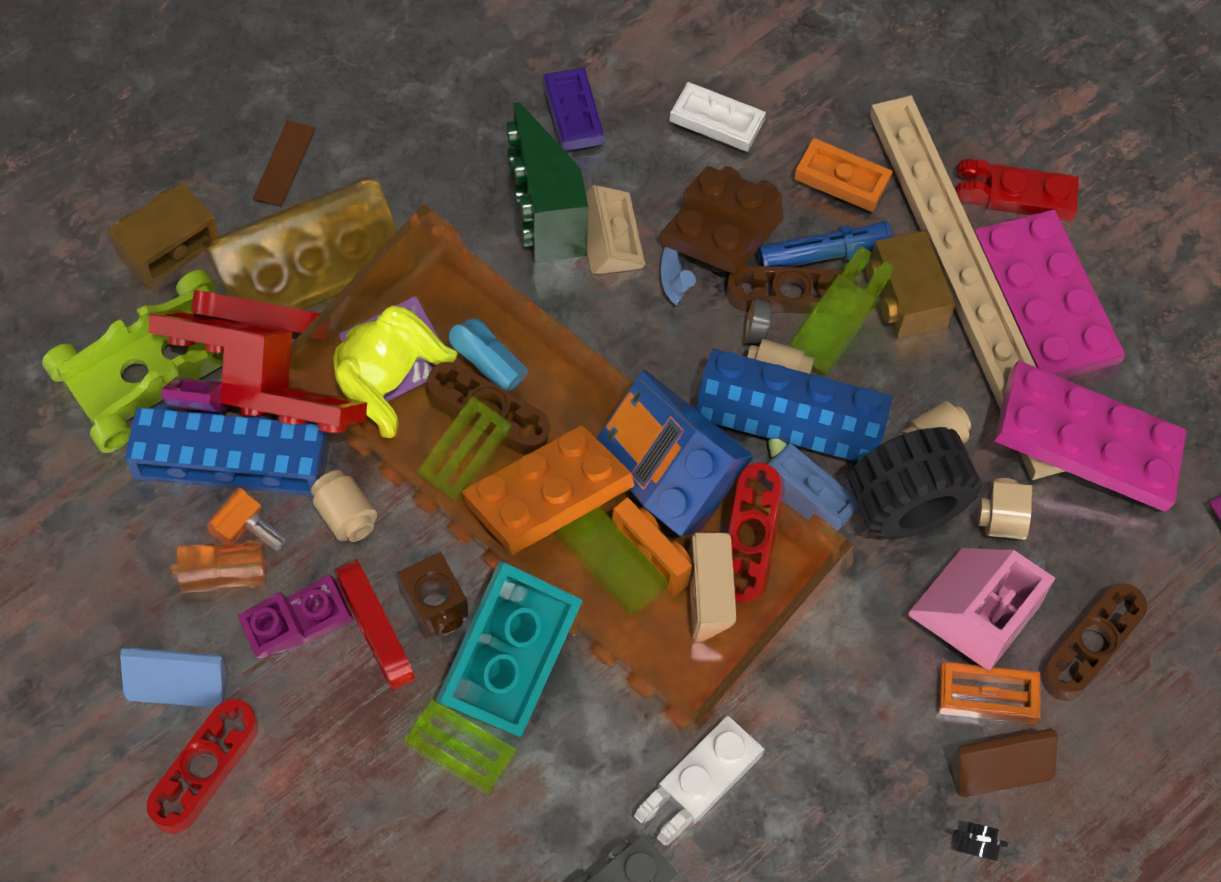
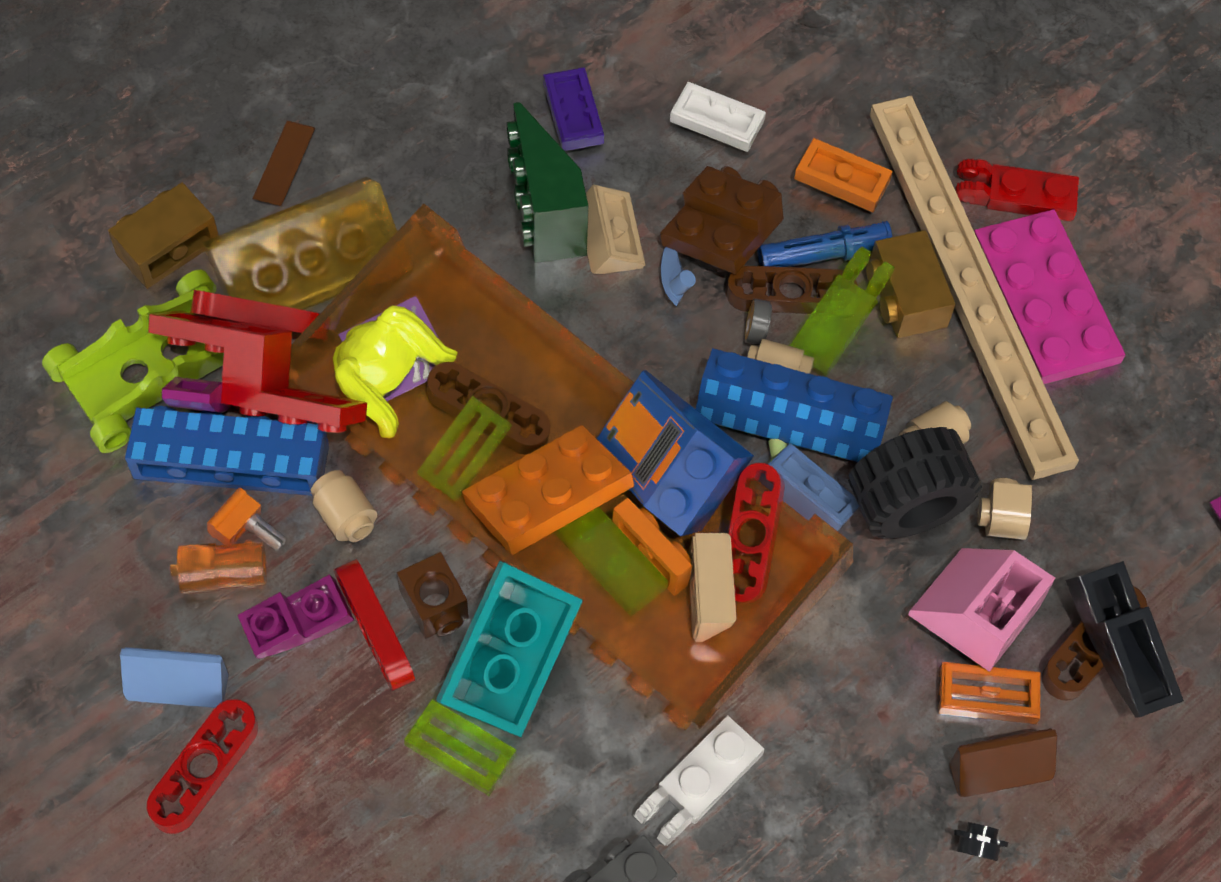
(488, 354): dark azure bar -> none
(1091, 436): dark pink plate -> none
(1125, 638): none -> black slope

